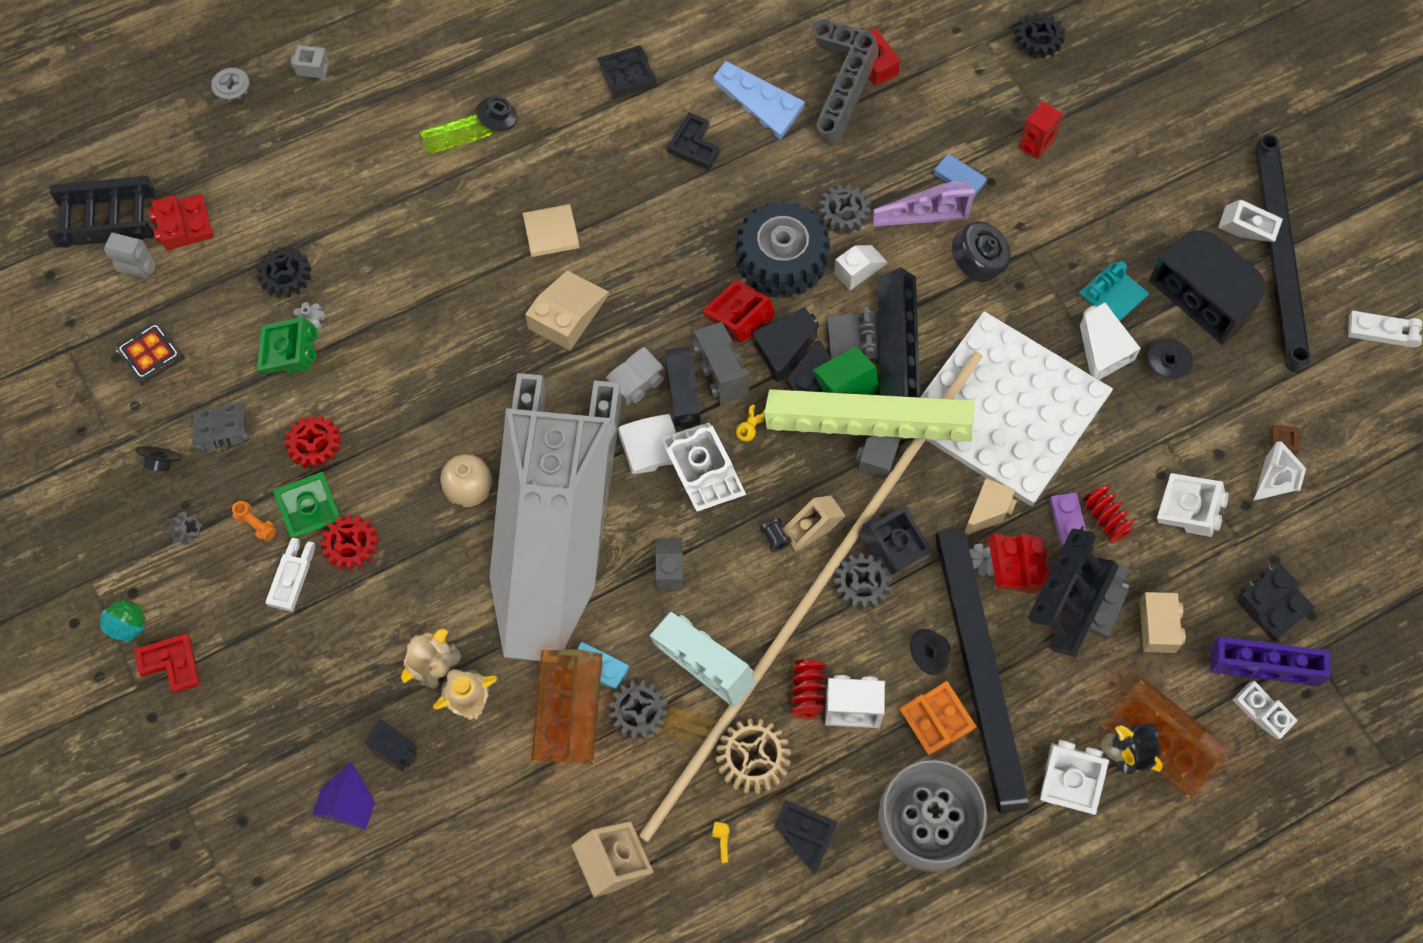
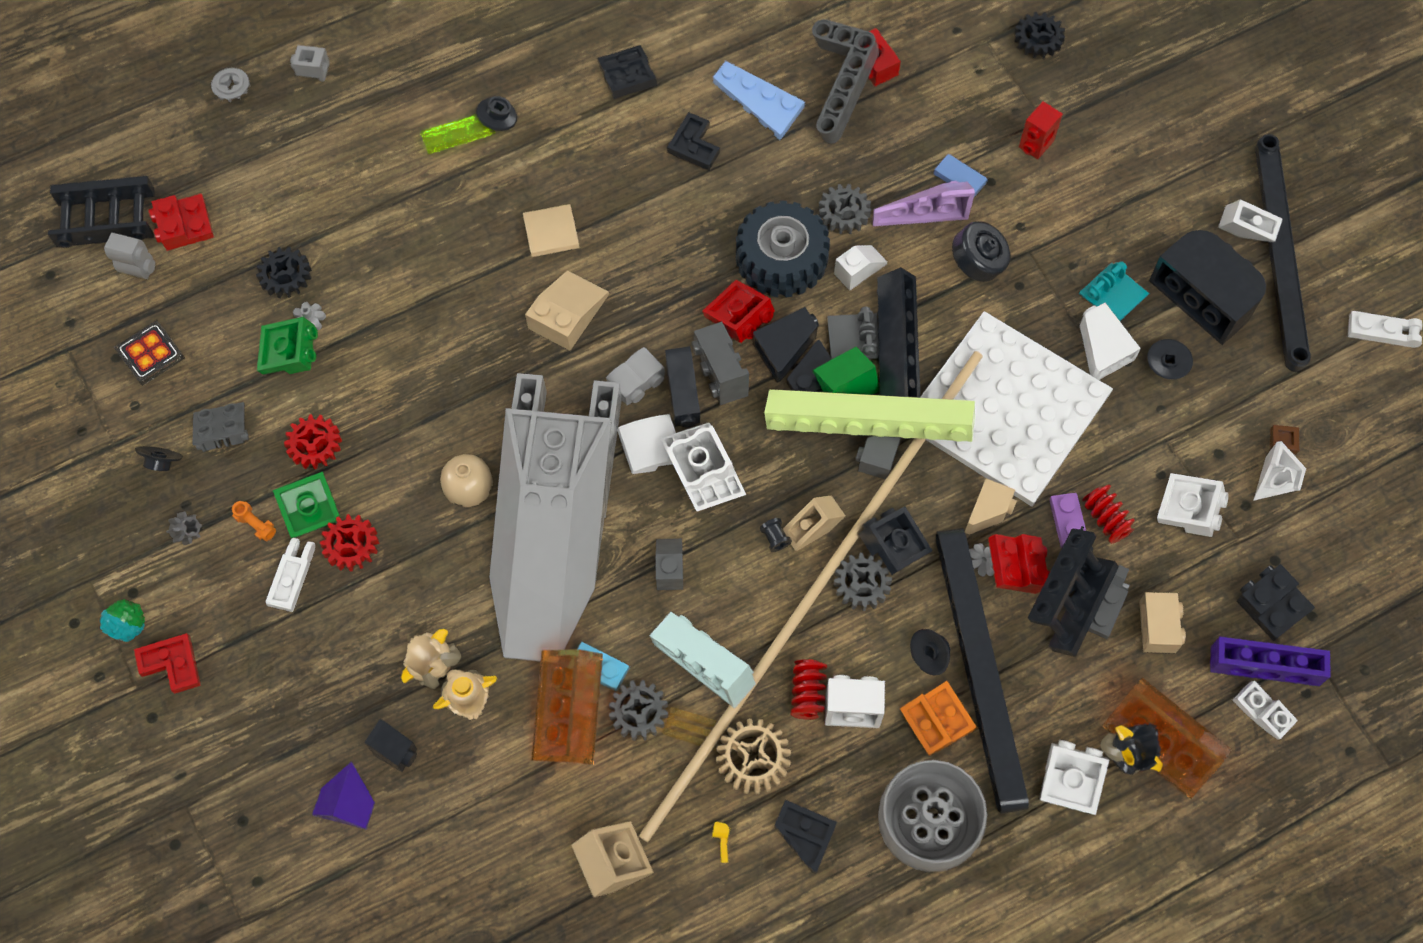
(746, 430): yellow arm -> none

